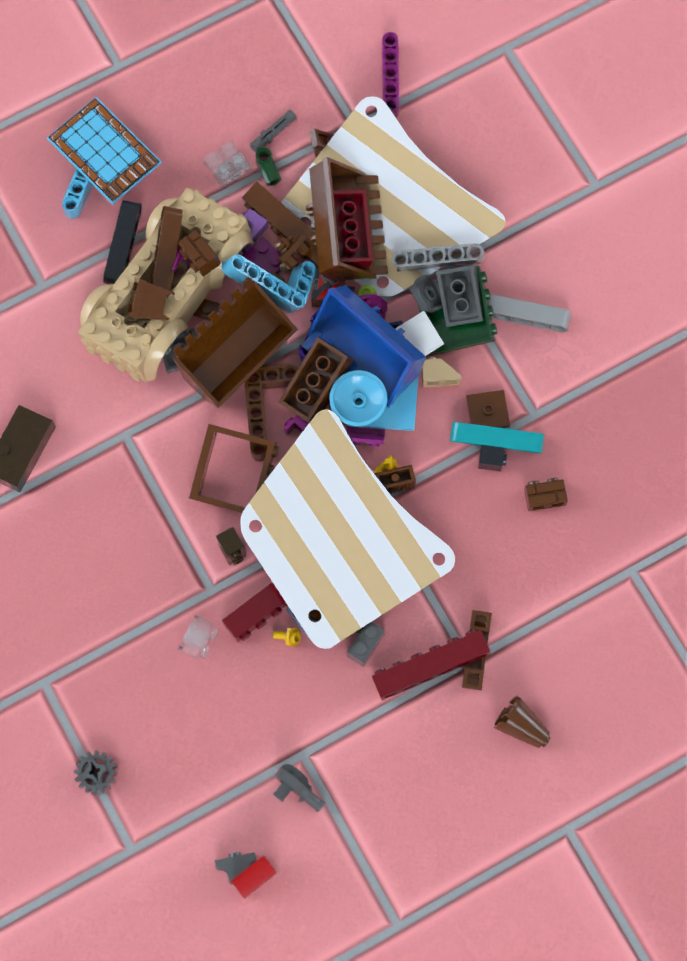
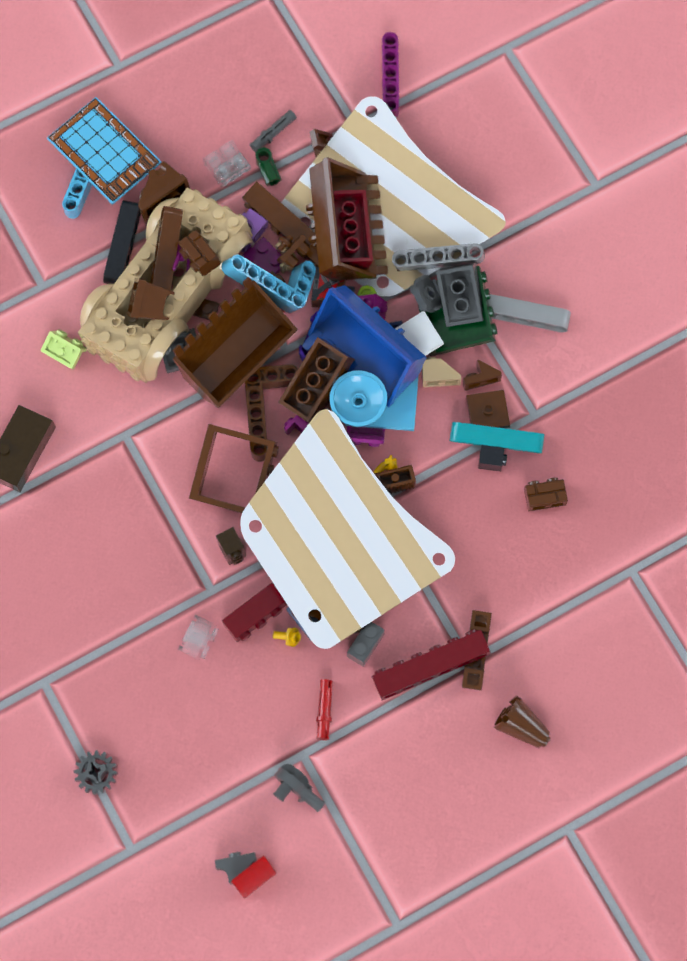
(63, 348): none -> yellowish green bracket
(161, 185): none -> reddish brown piece
(324, 709): none -> red pin
(486, 376): none -> reddish brown slope

